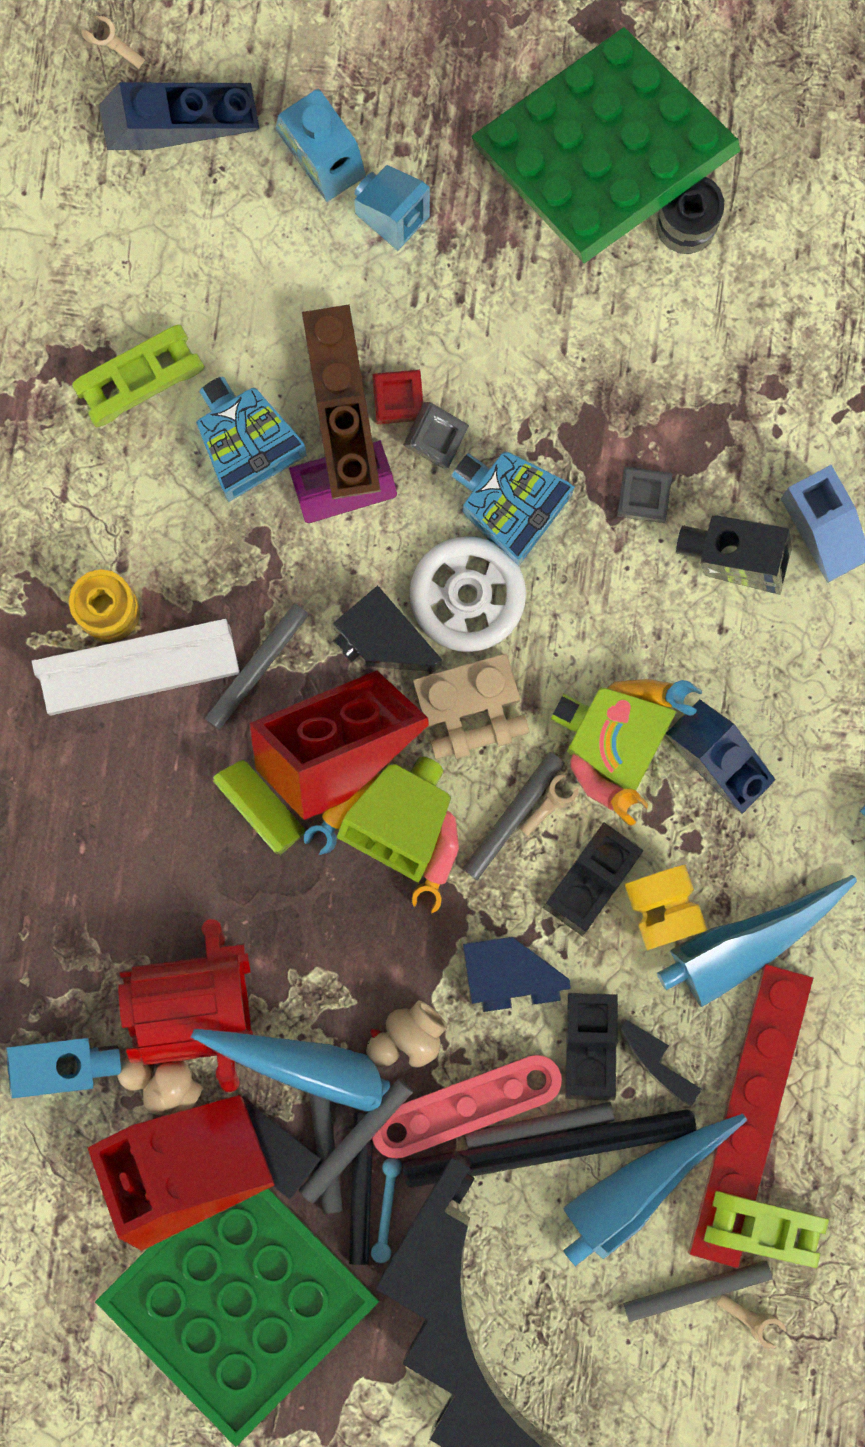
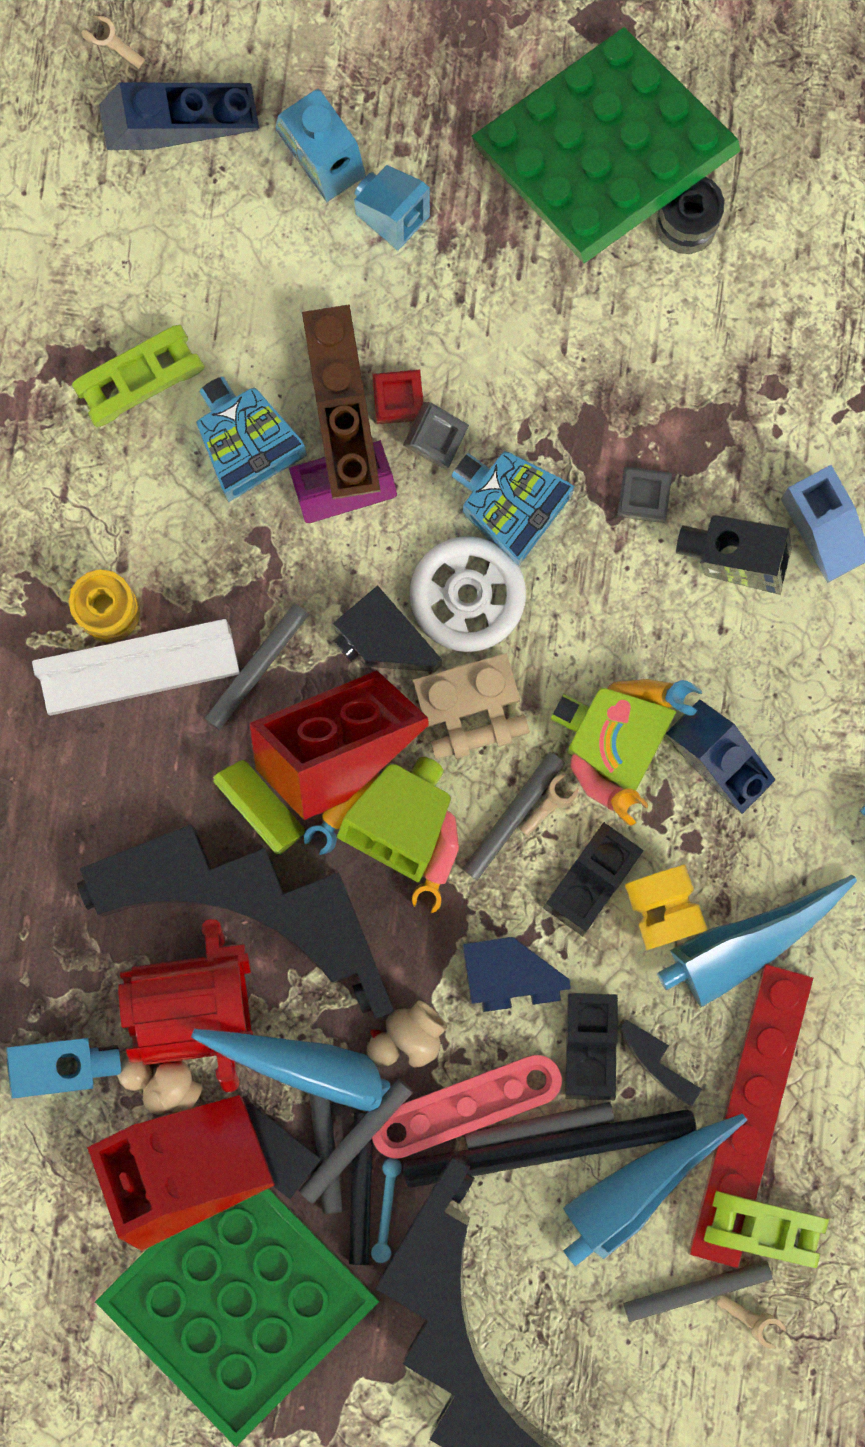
(178, 871): none -> black arch

